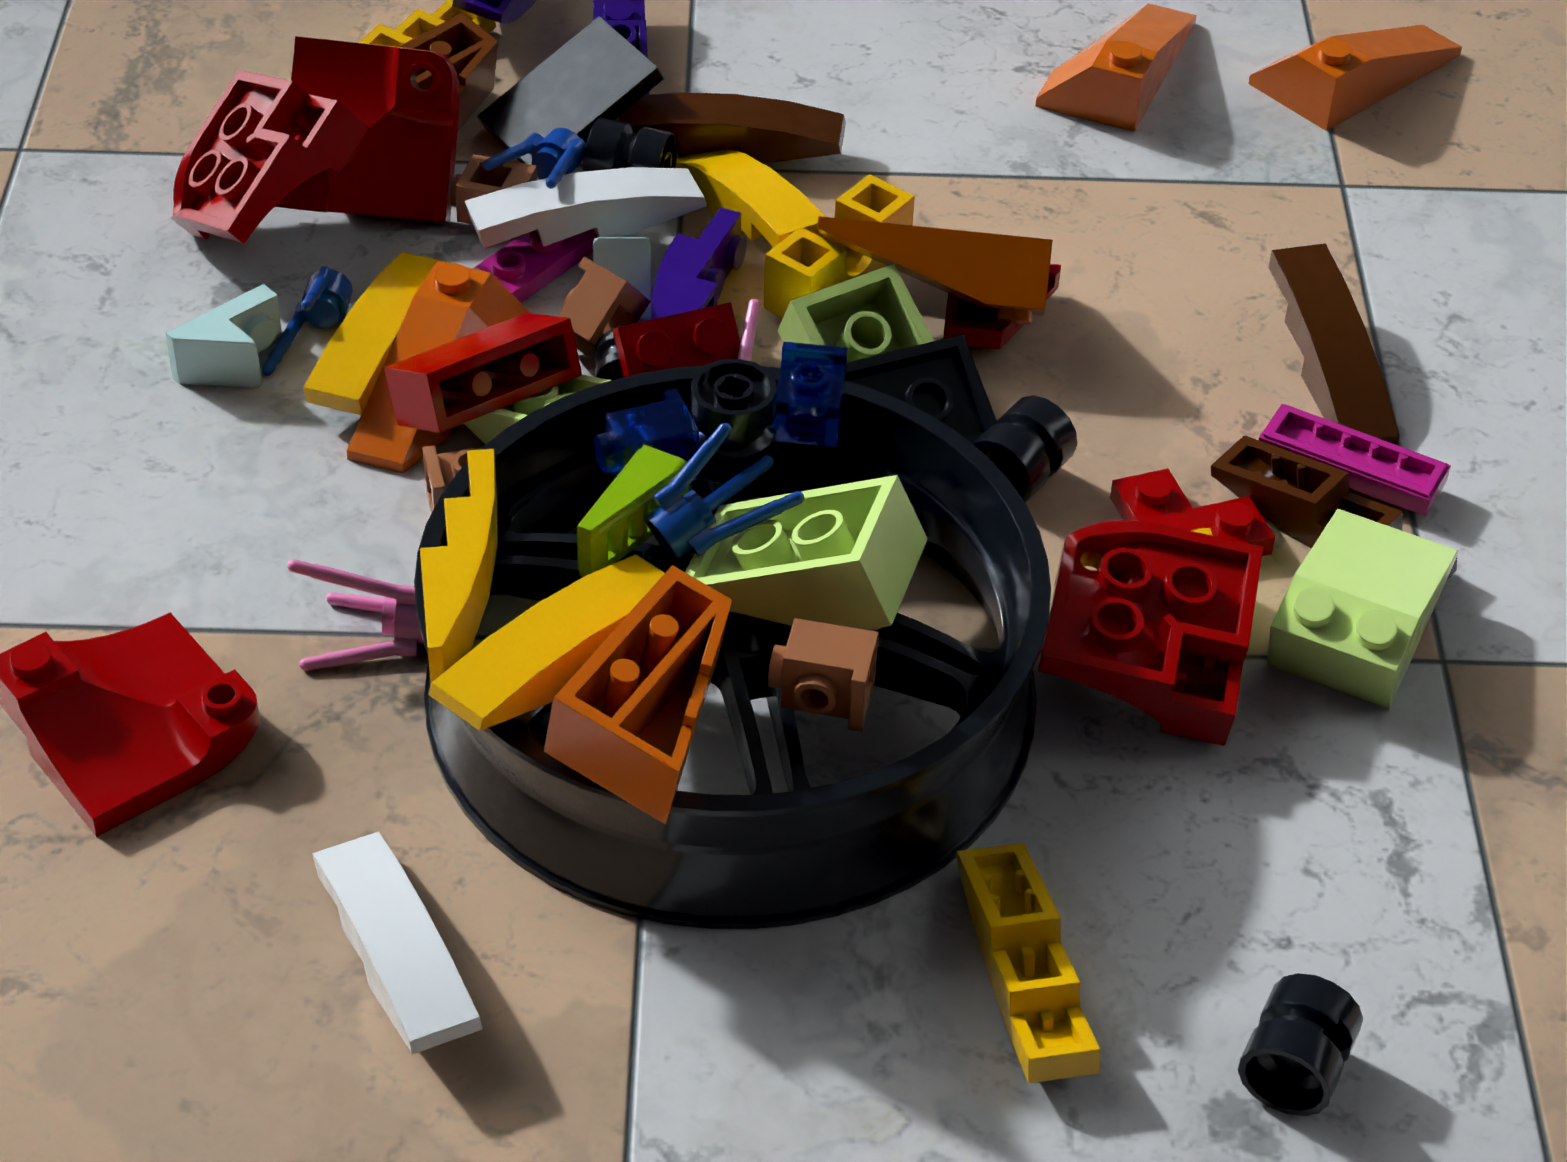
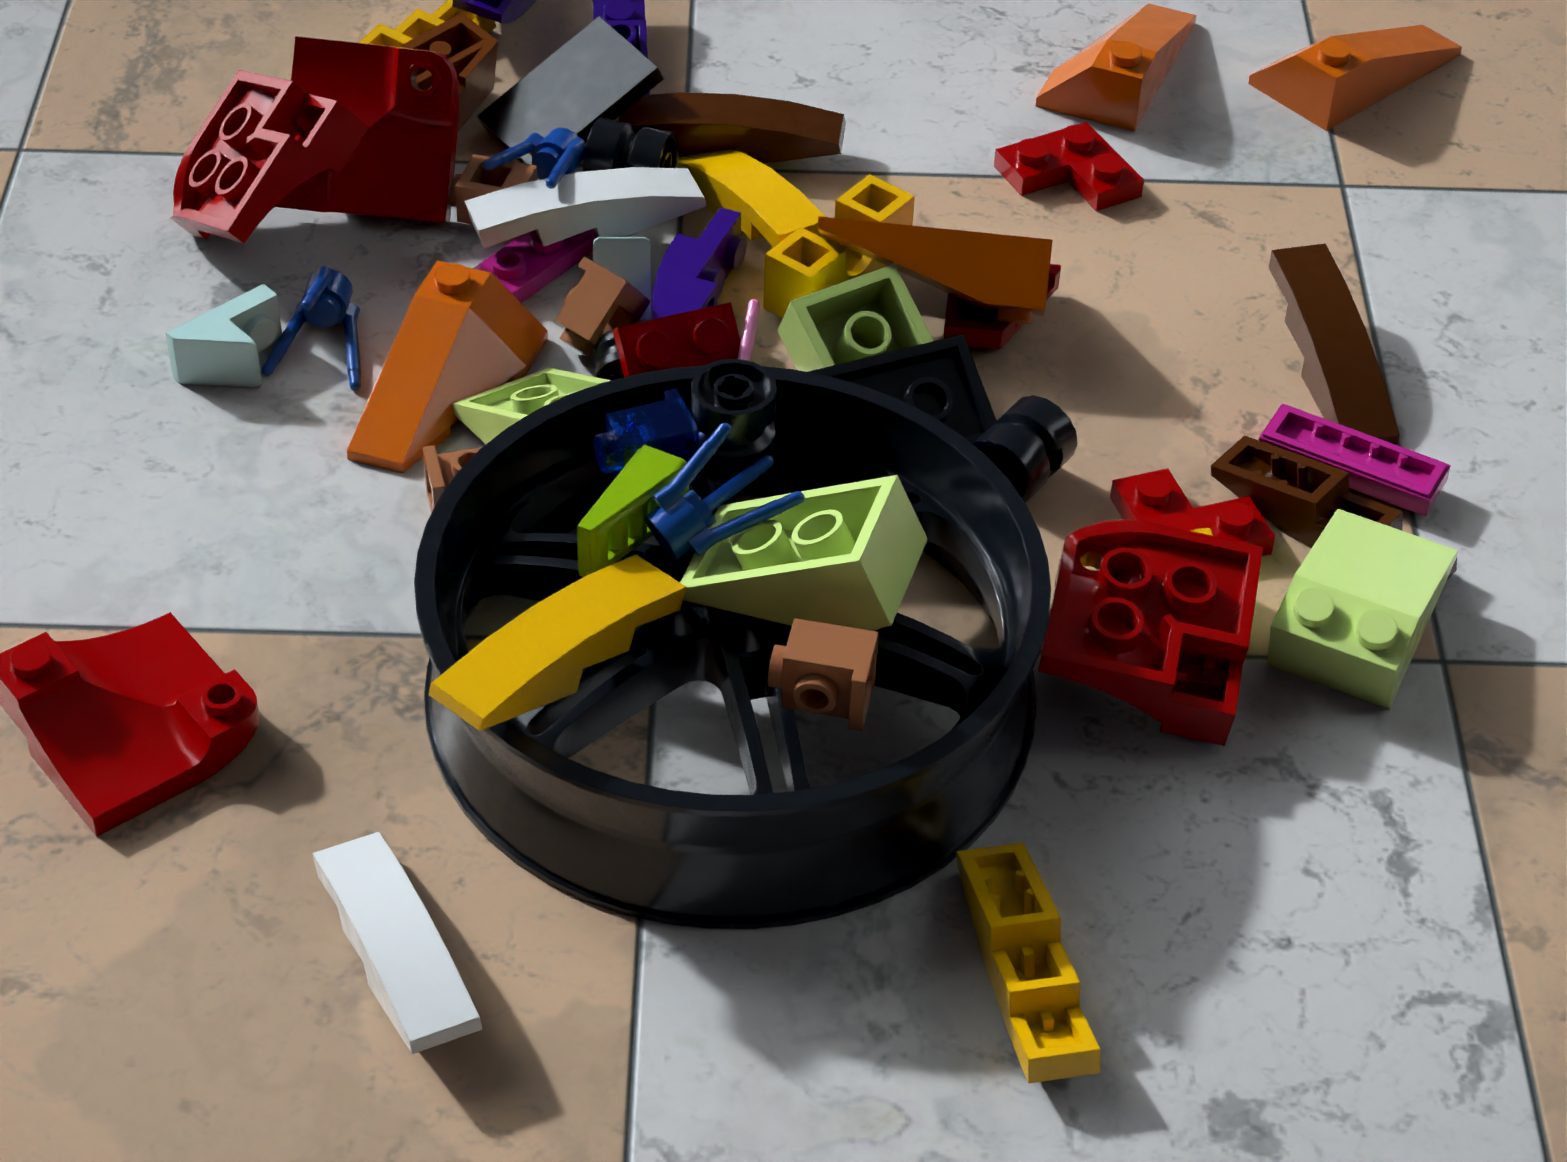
(364, 338): yellow slope -> none
(397, 611): bright pink plant -> none
(461, 574): yellow slope -> none
(483, 372): red brick -> none
(641, 694): orange wedge -> none
(810, 394): clear blue brick -> none
(1074, 157): none -> red plate
(1300, 1044): black wheel -> none

